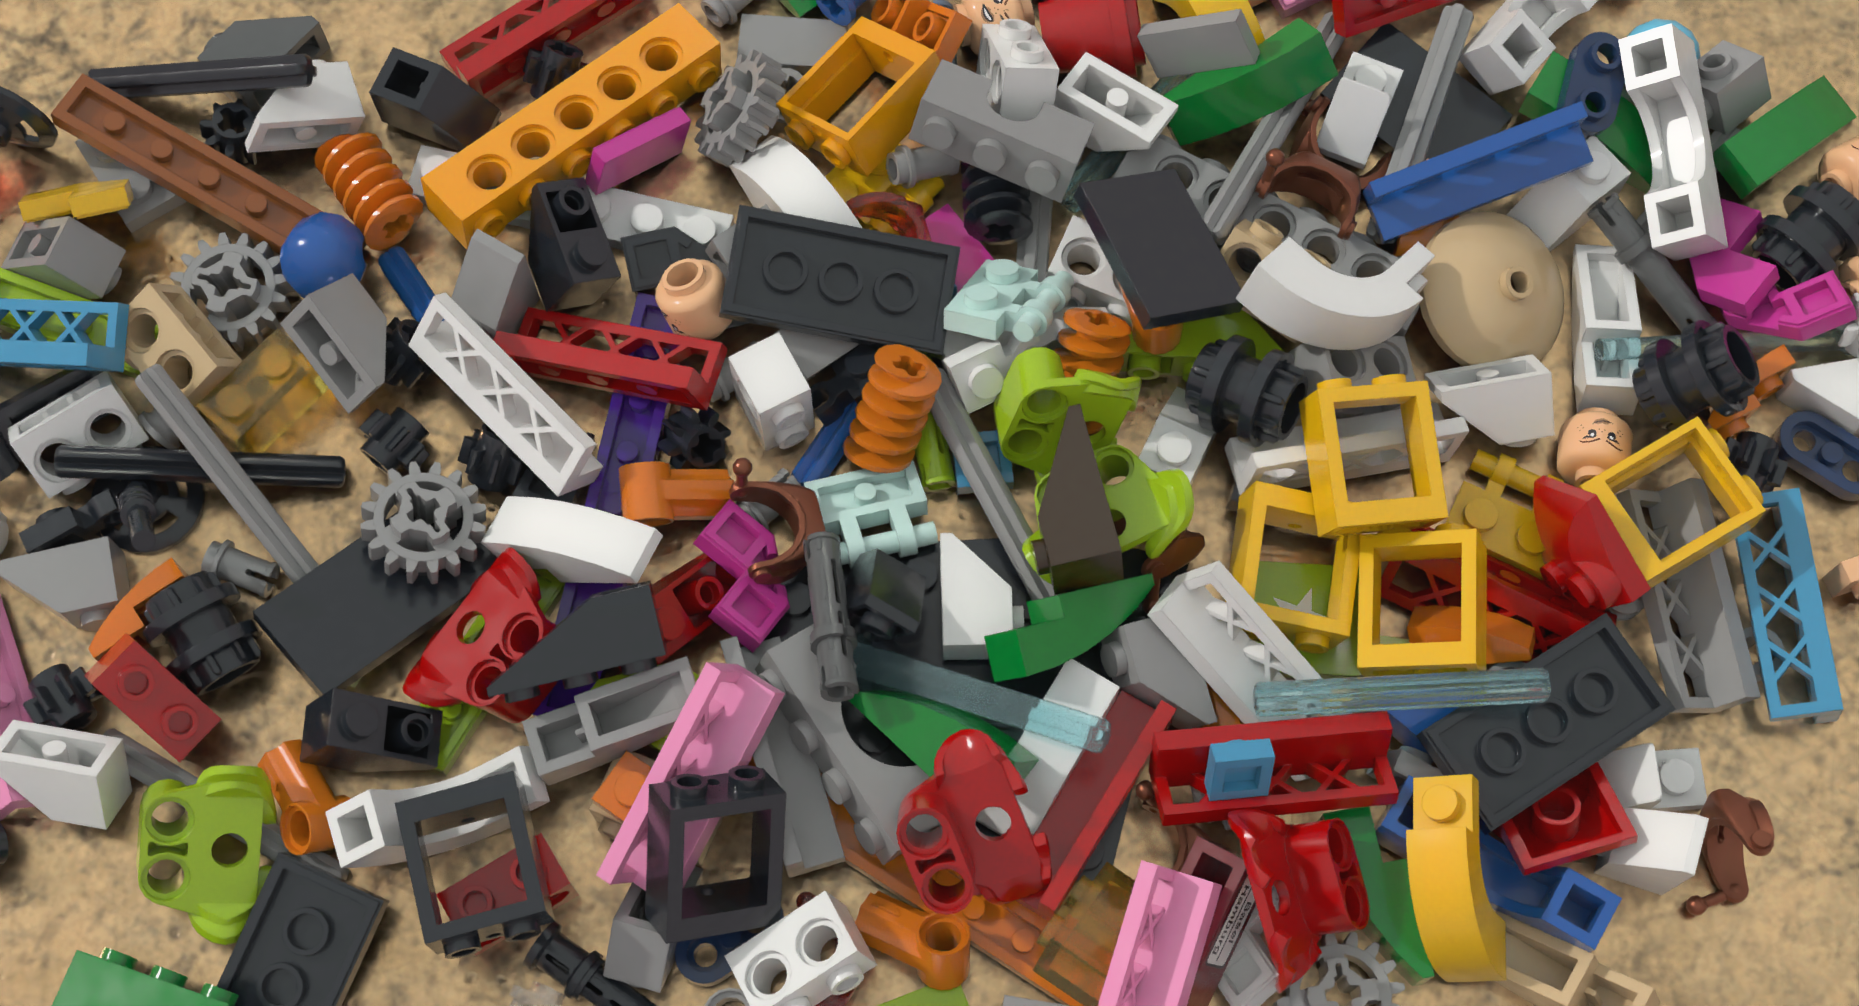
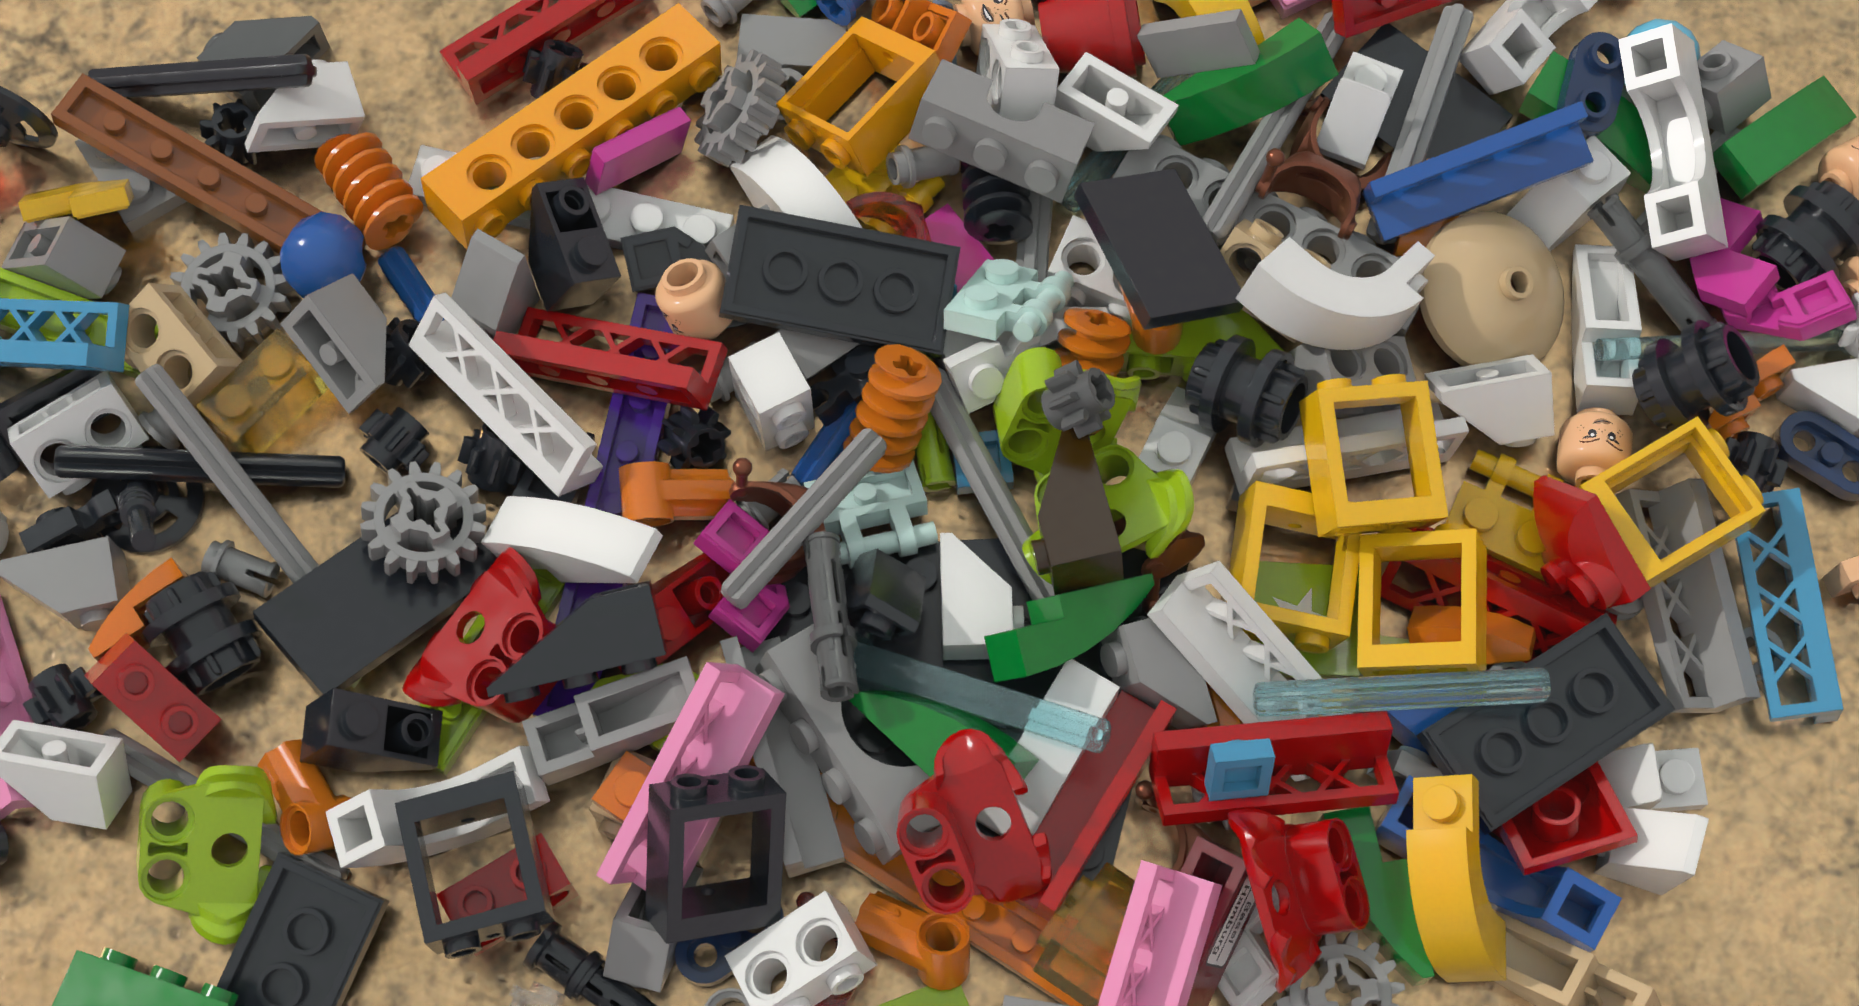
(431, 101): black slope -> none
(803, 518): none -> light grey axle
(1078, 399): none -> dark grey gear
(1731, 823): copper helmet -> none

